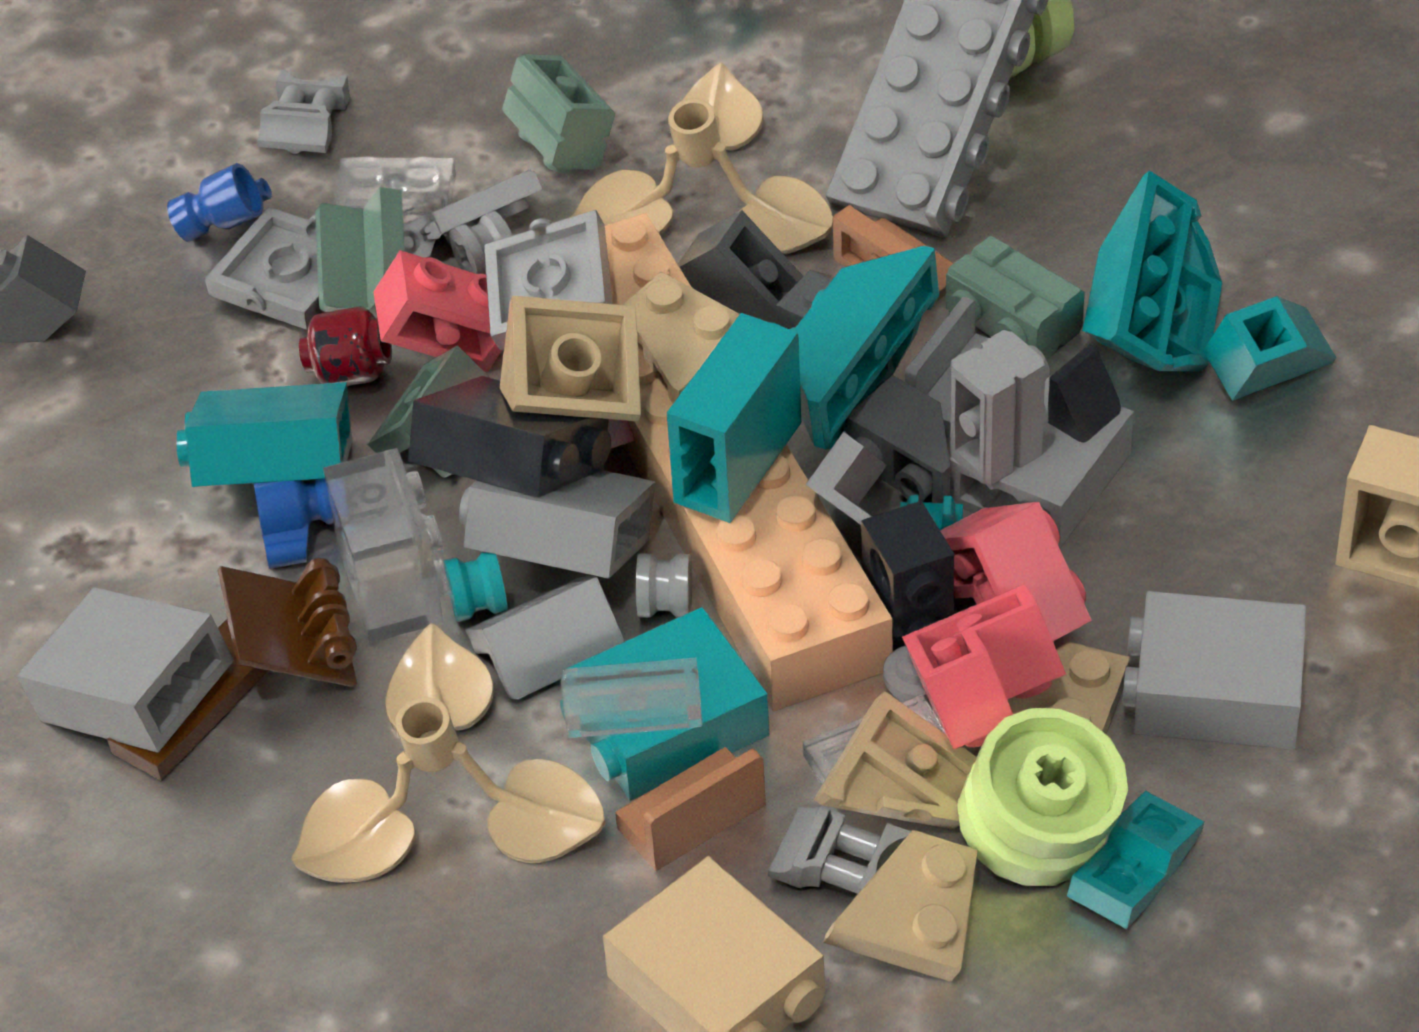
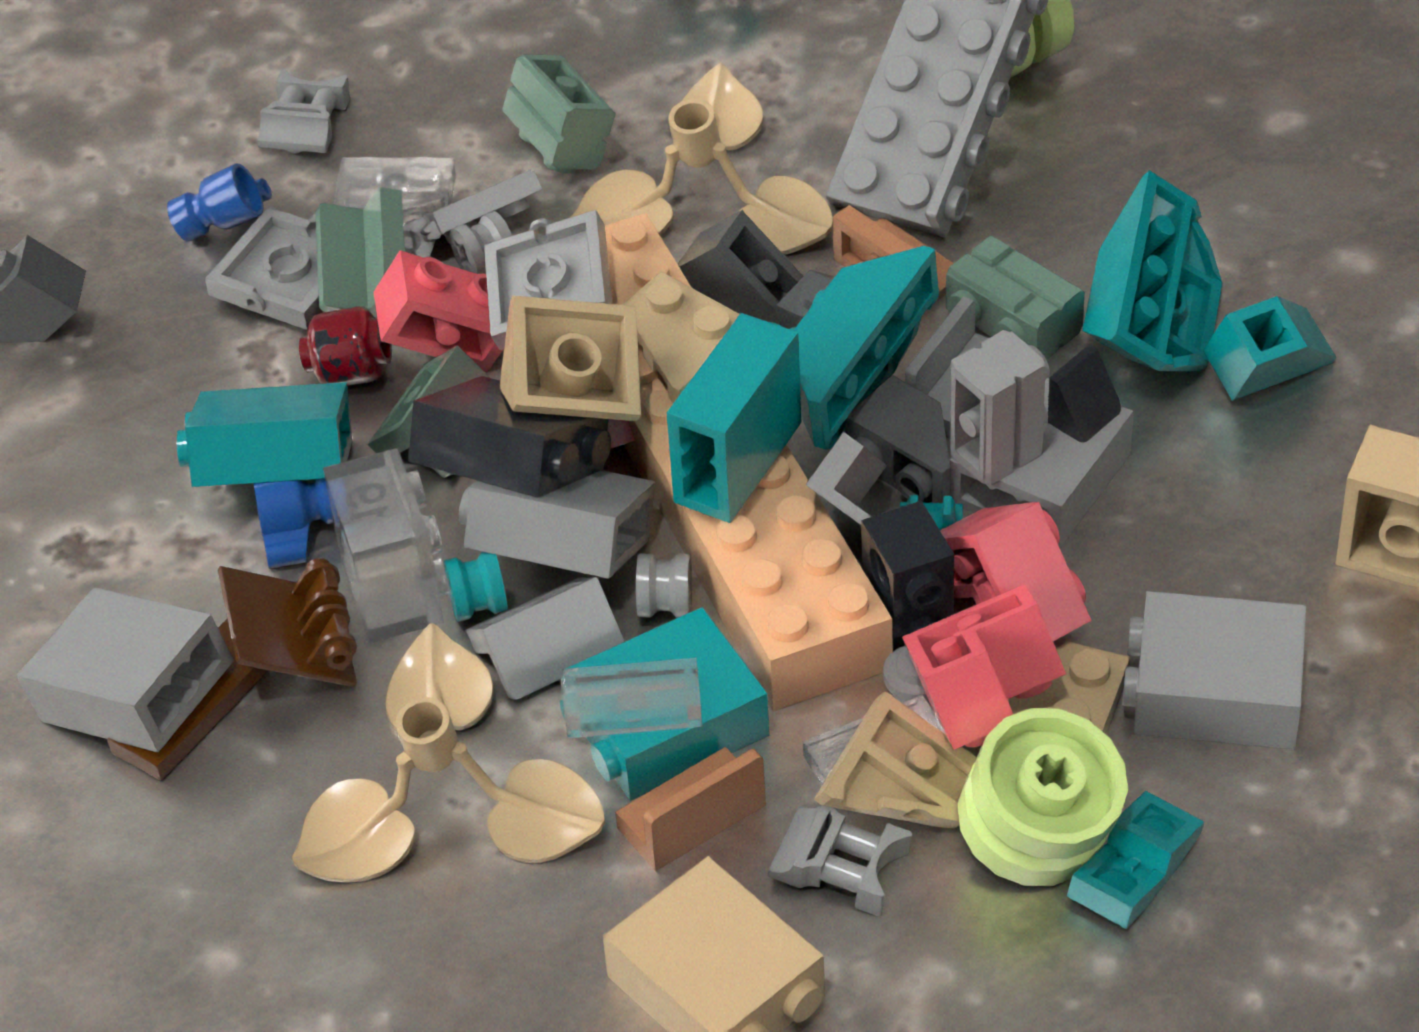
(913, 908): tan wing -> none

